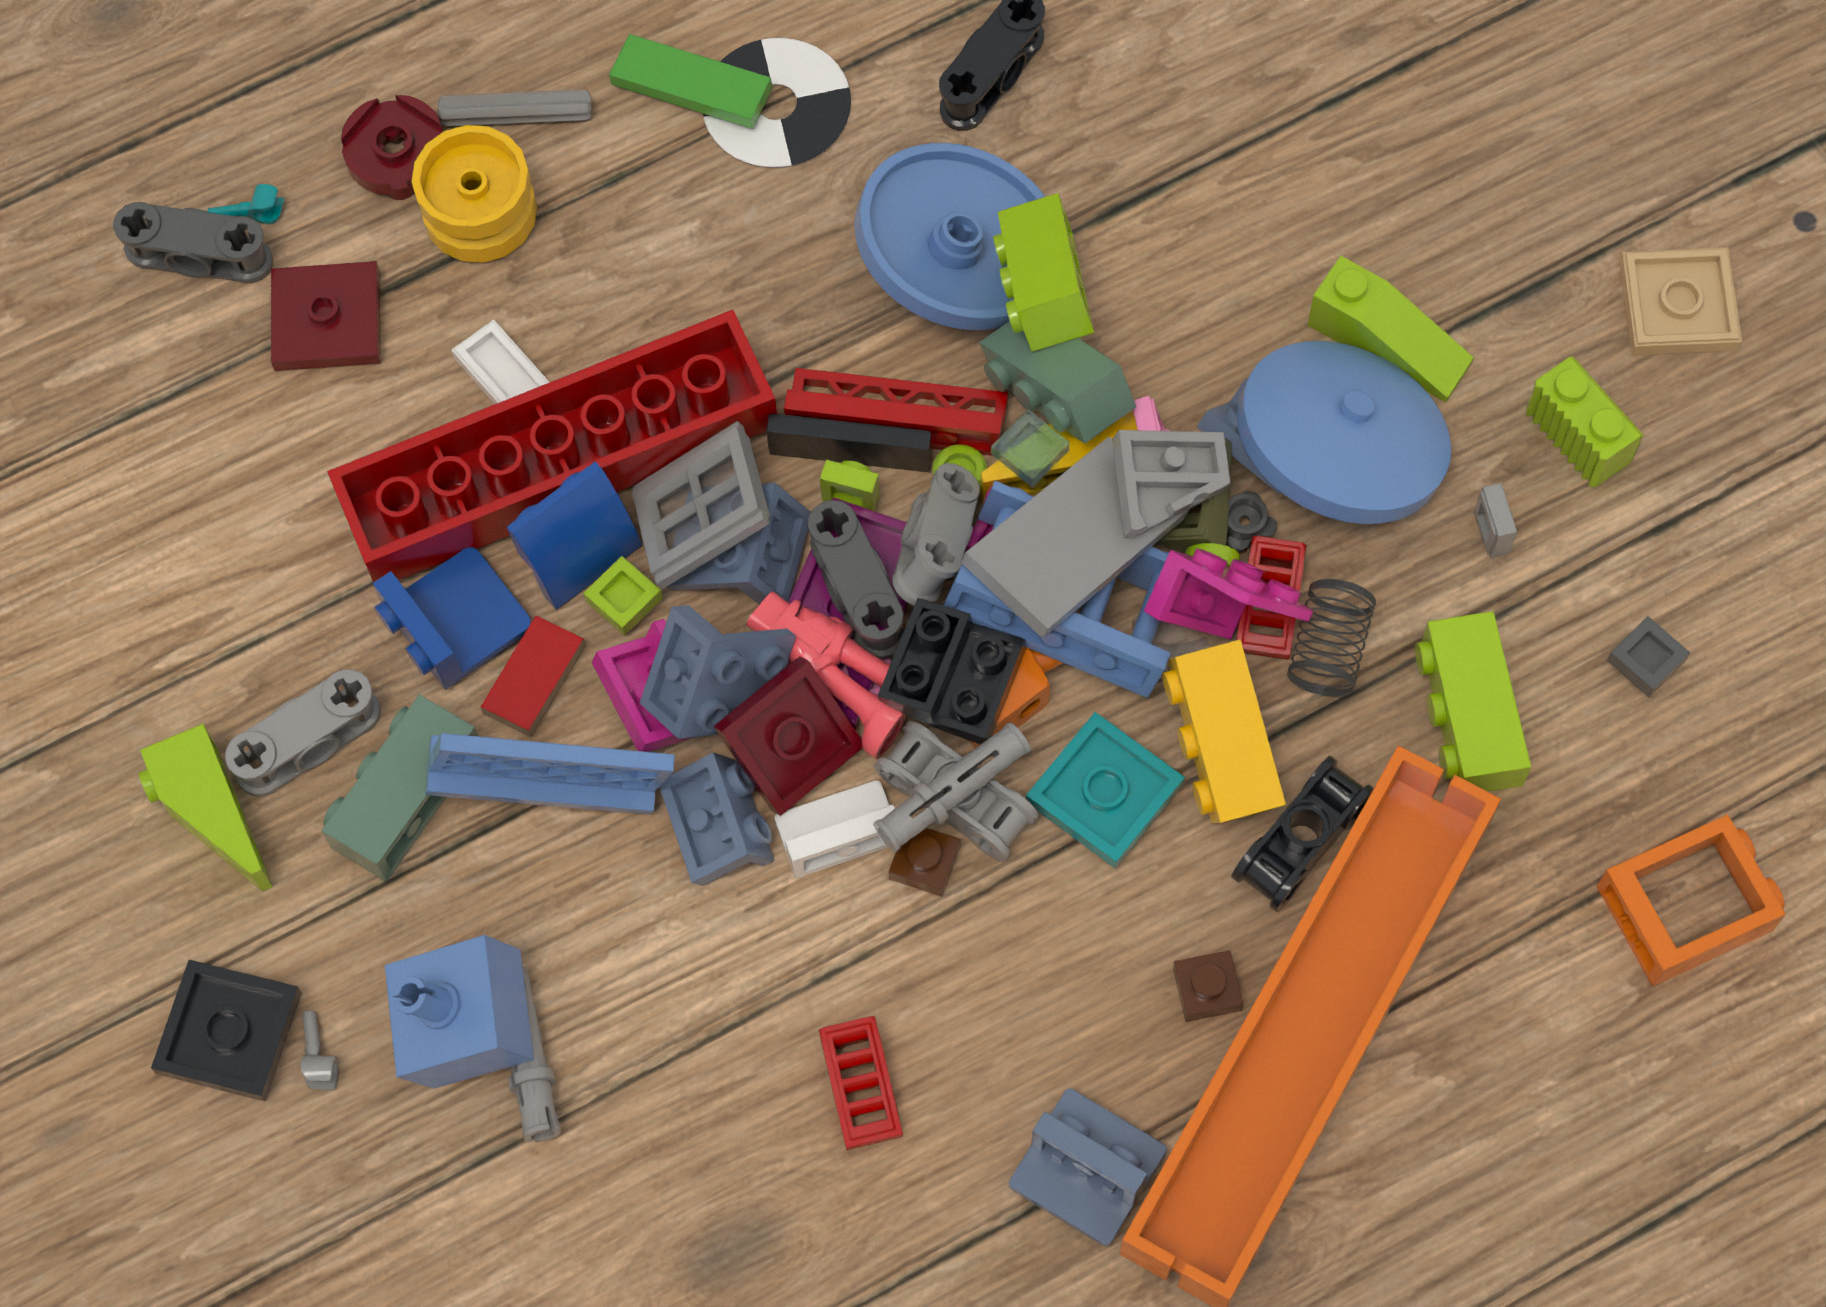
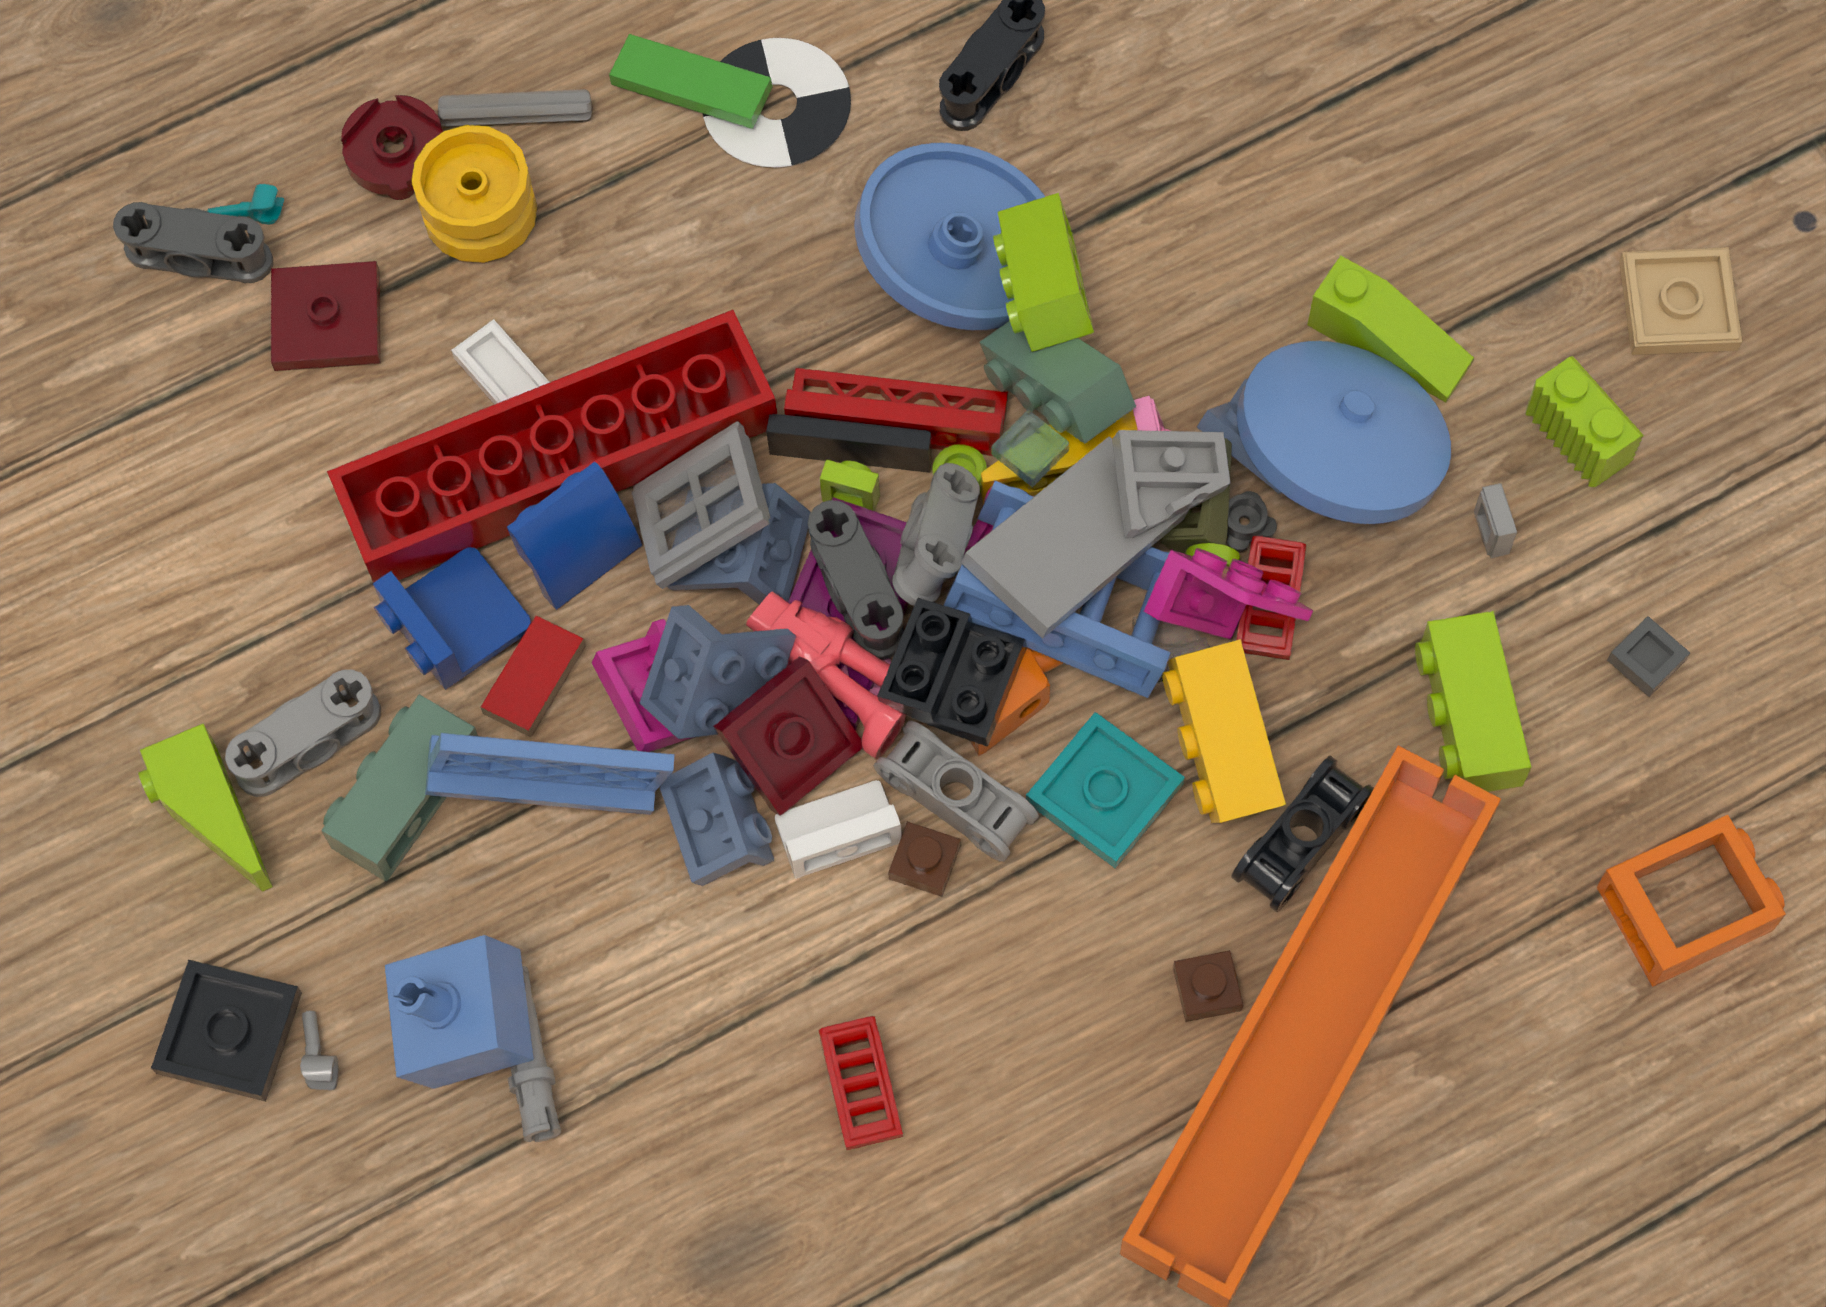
(623, 595): lime plate -> none
(899, 827): light grey pin -> none
(1087, 1166): sand blue bracket -> none
(1333, 668): dark grey piece -> none

